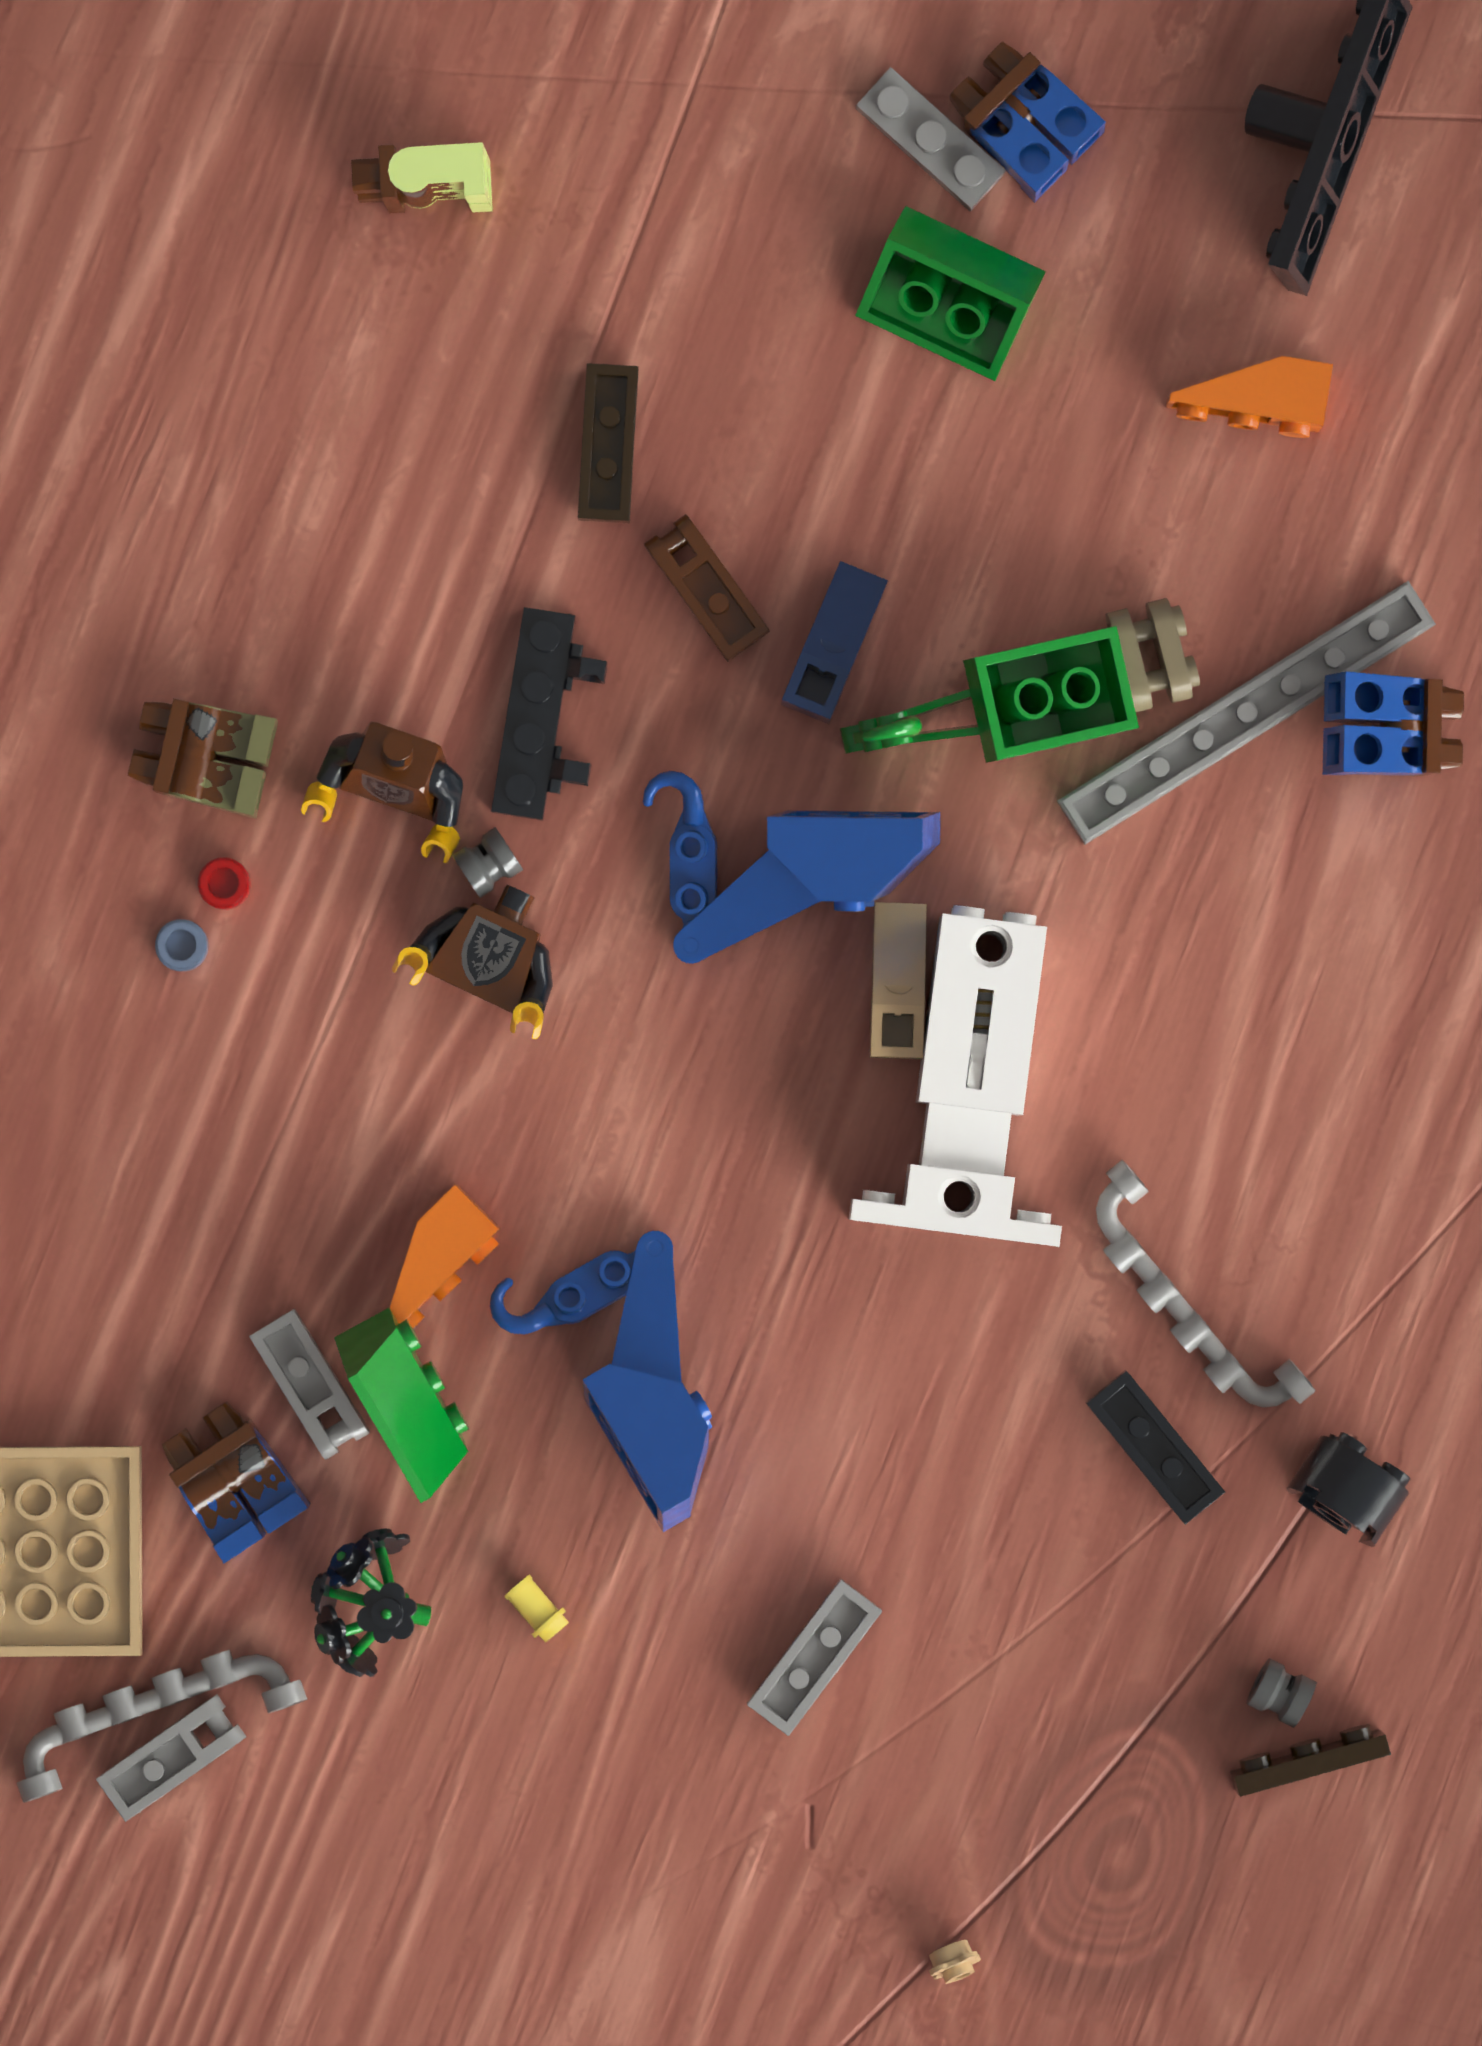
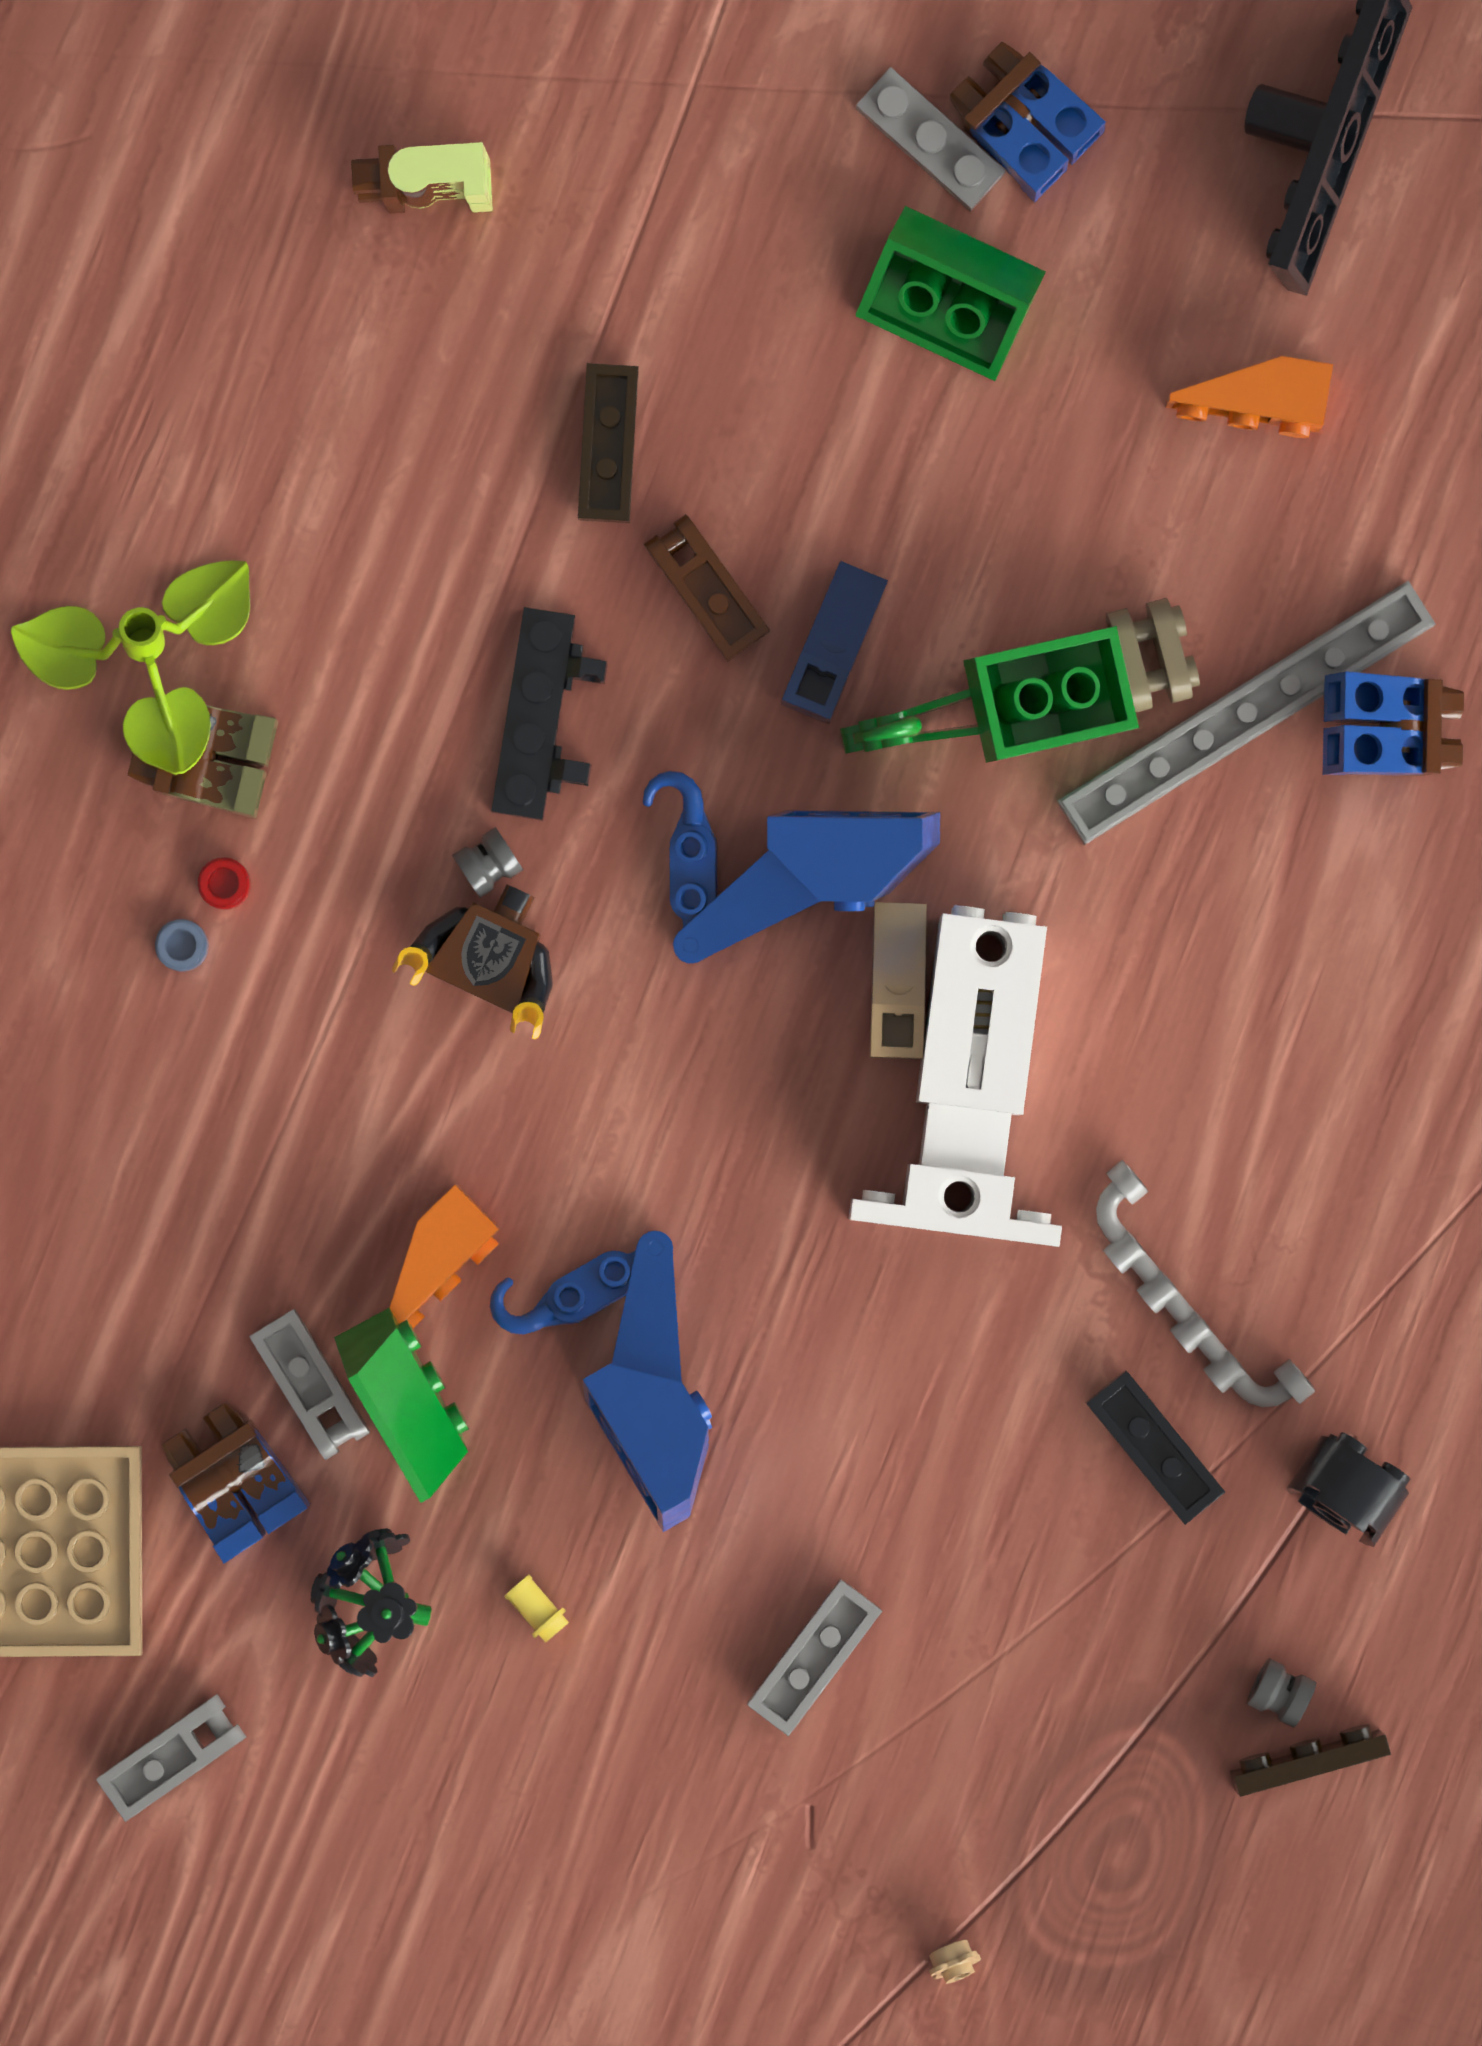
(125, 1705): light grey bar -> none
(161, 730): none -> lime plant
(395, 772): torso -> none

